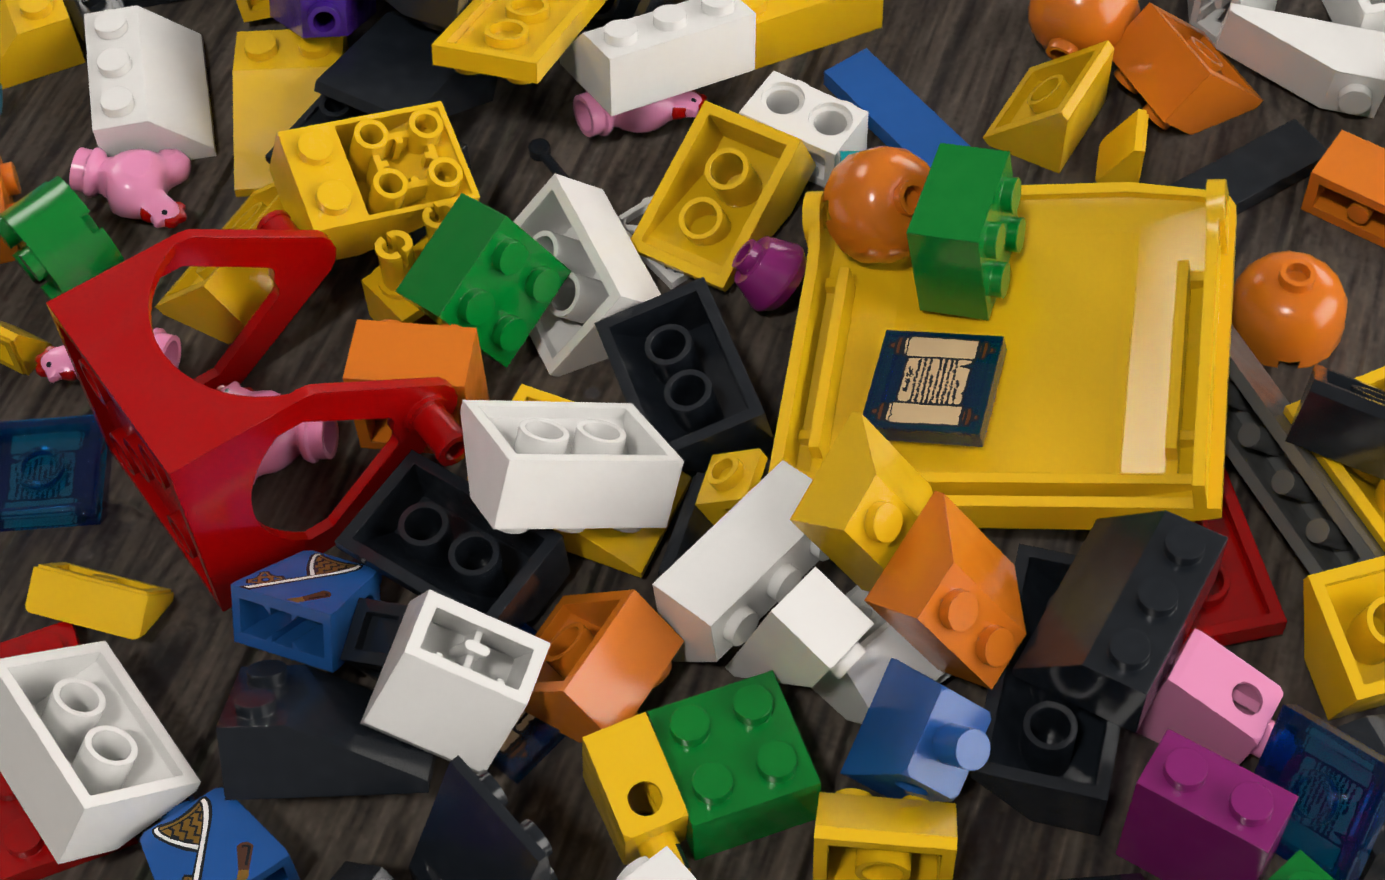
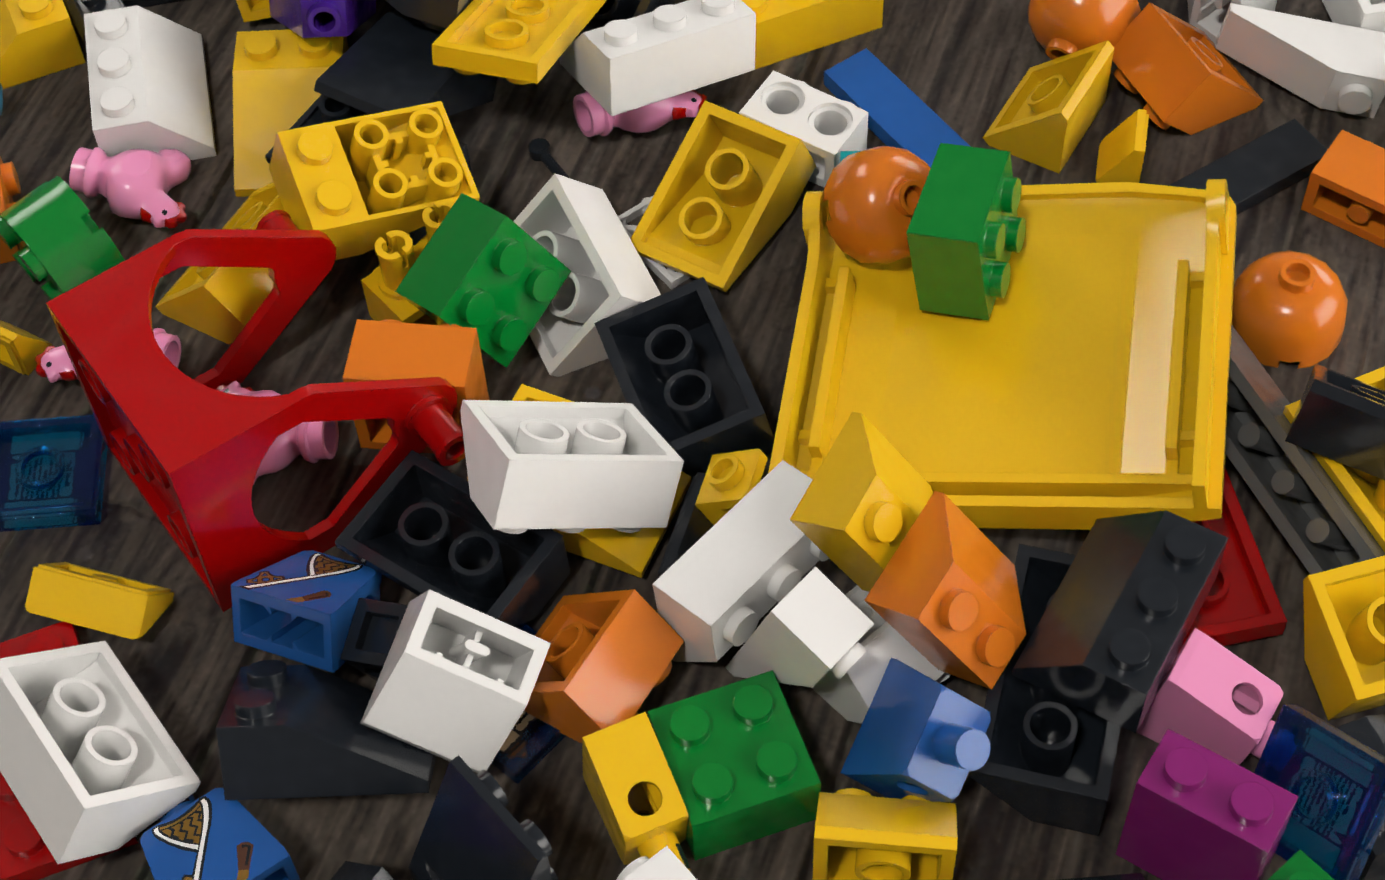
(768, 271): magenta cone -> none
(935, 387): tile -> none

